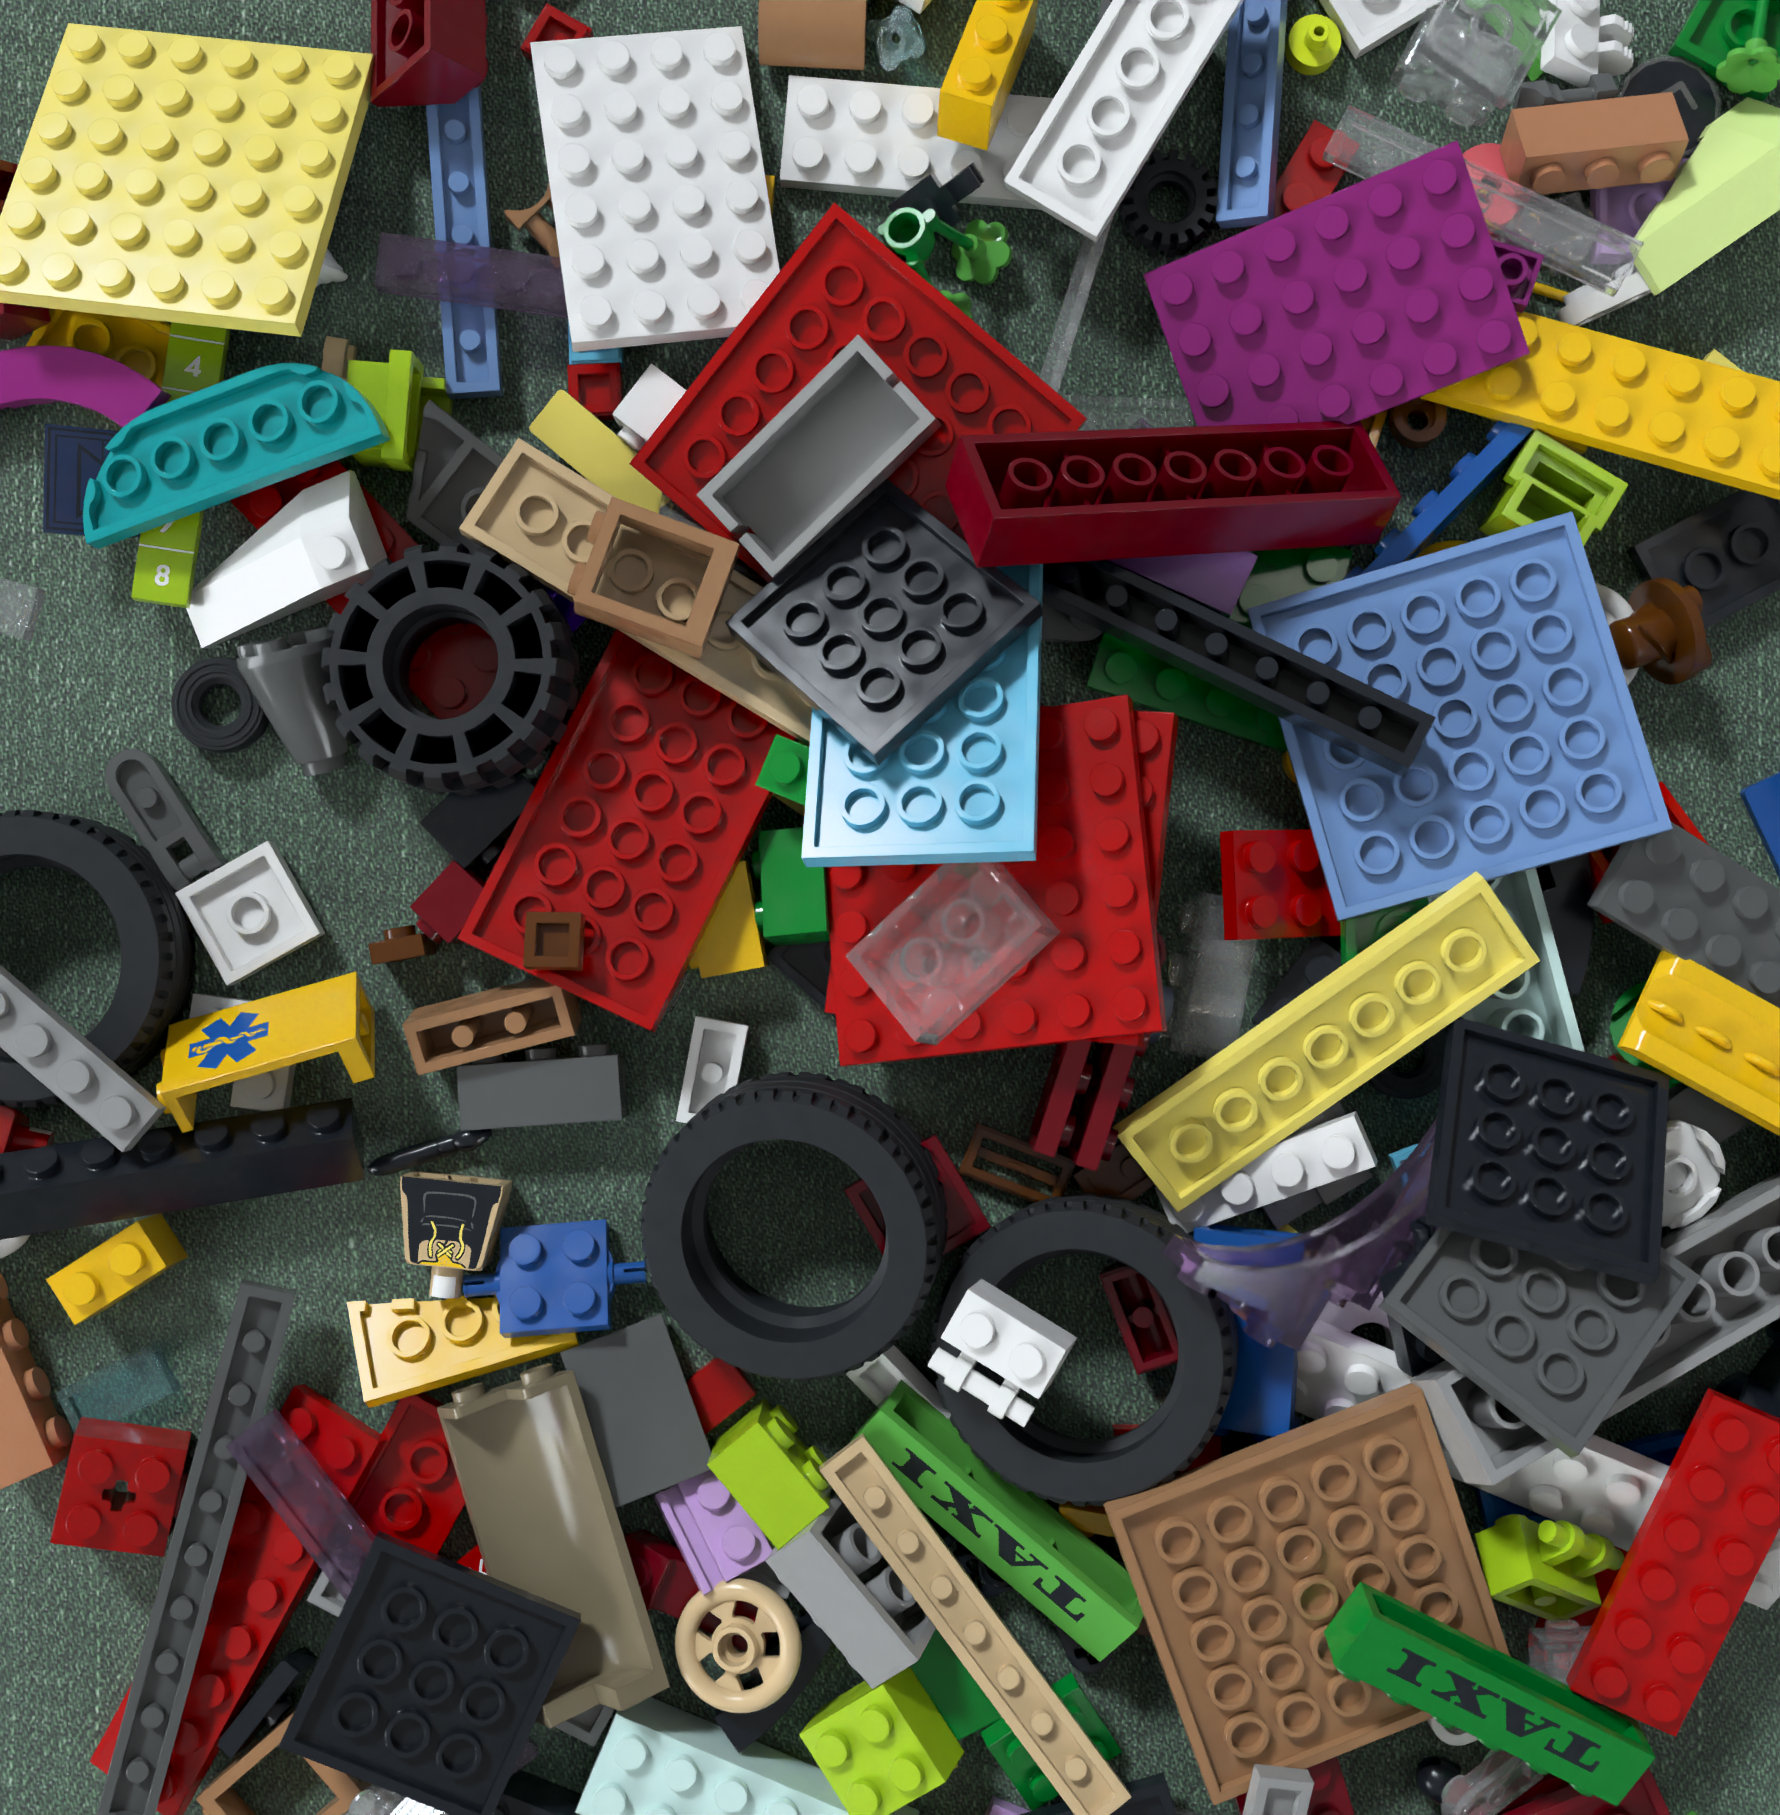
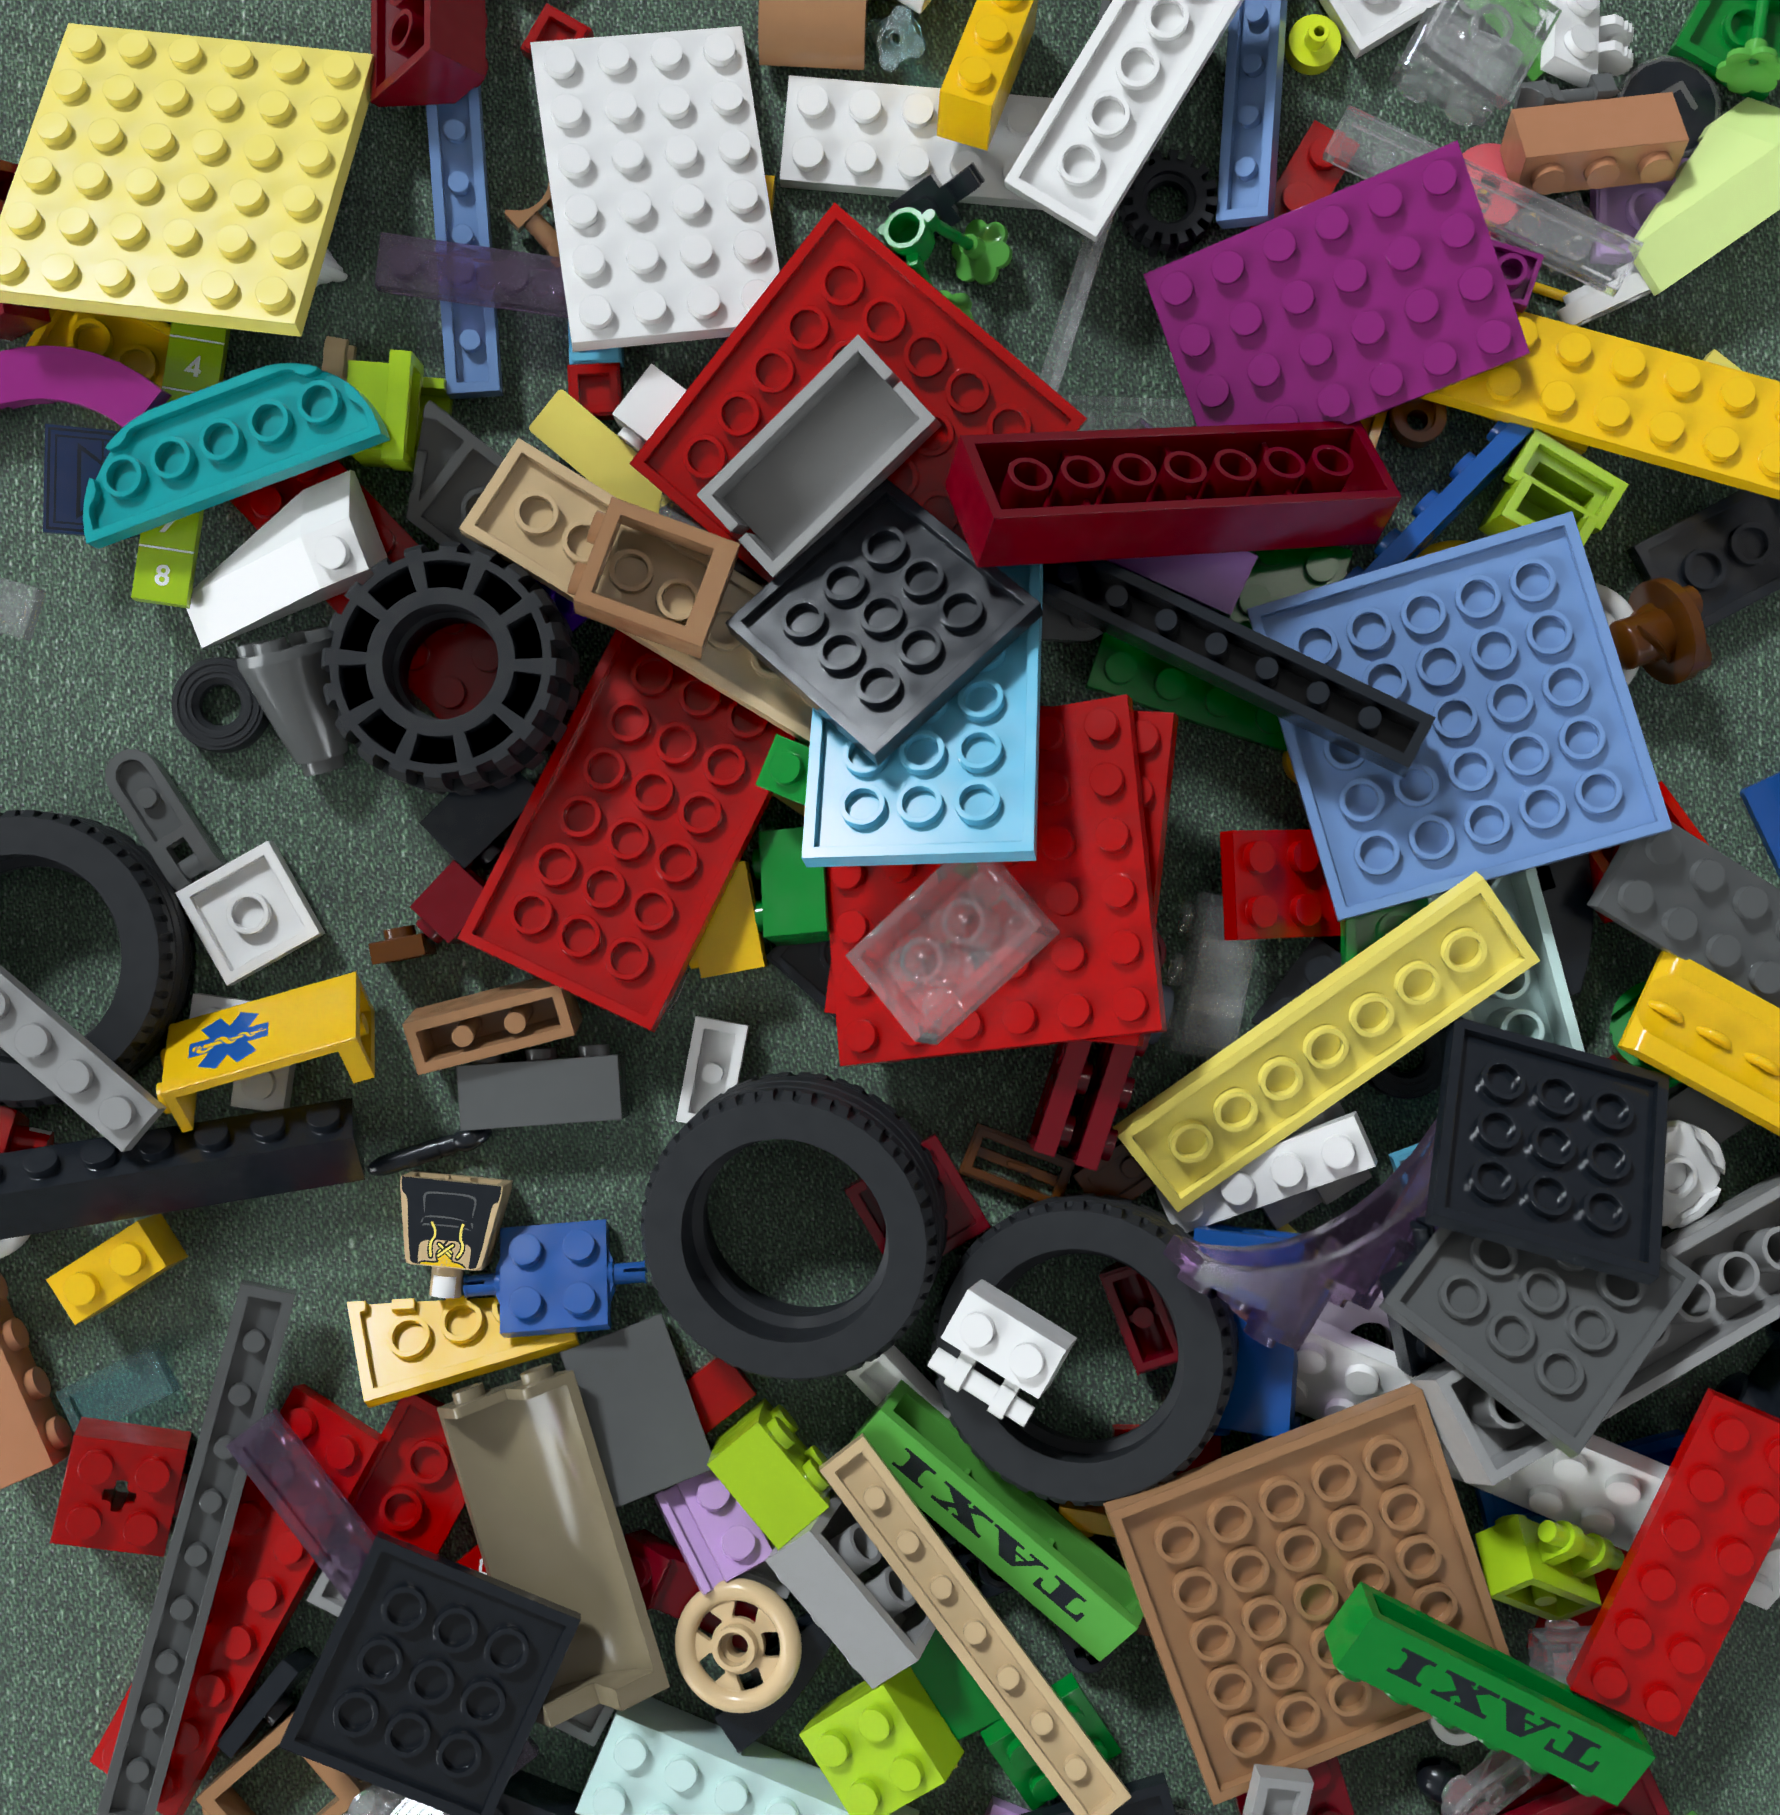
(554, 941): reddish brown plate -> none

